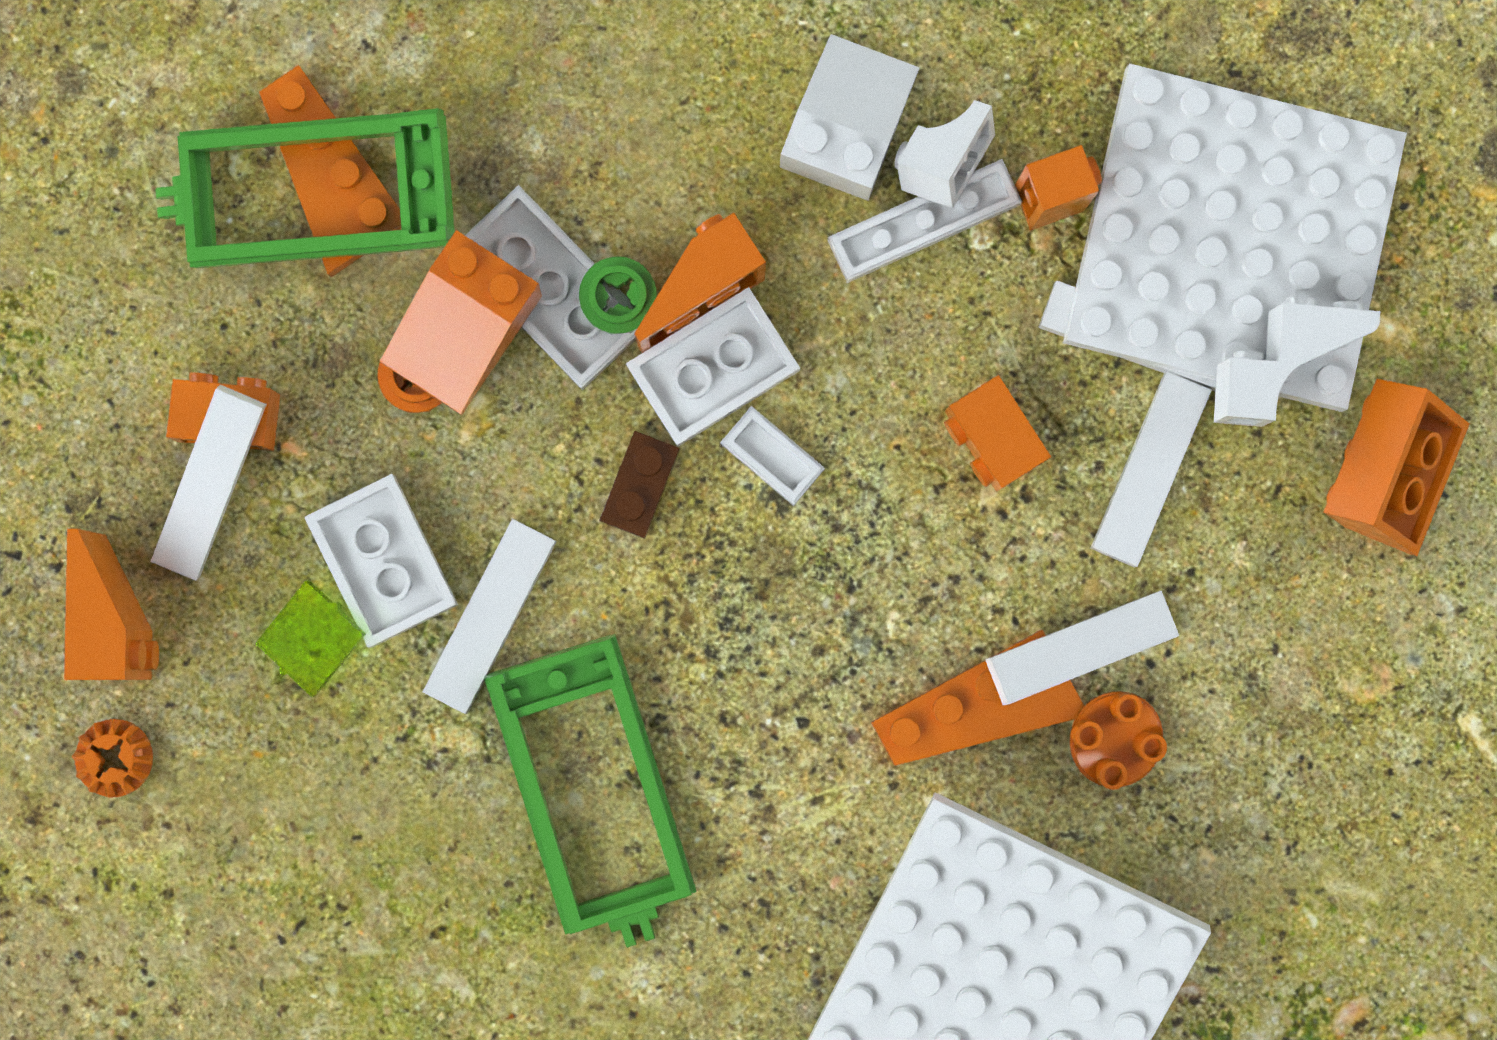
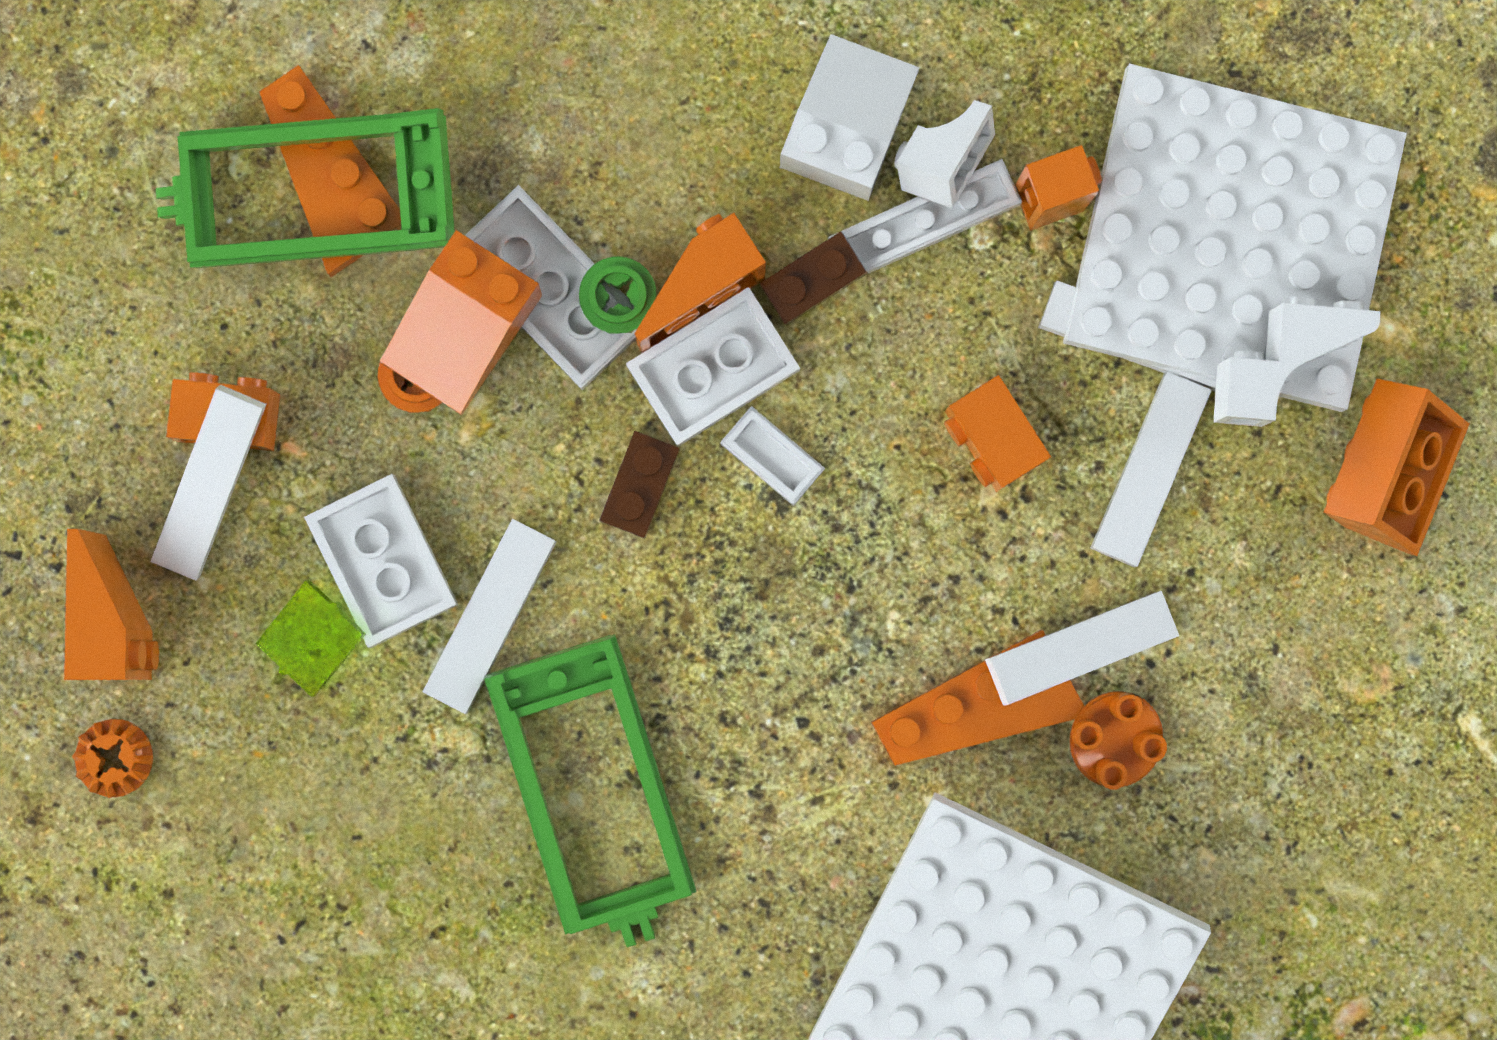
(813, 278): none -> reddish brown plate

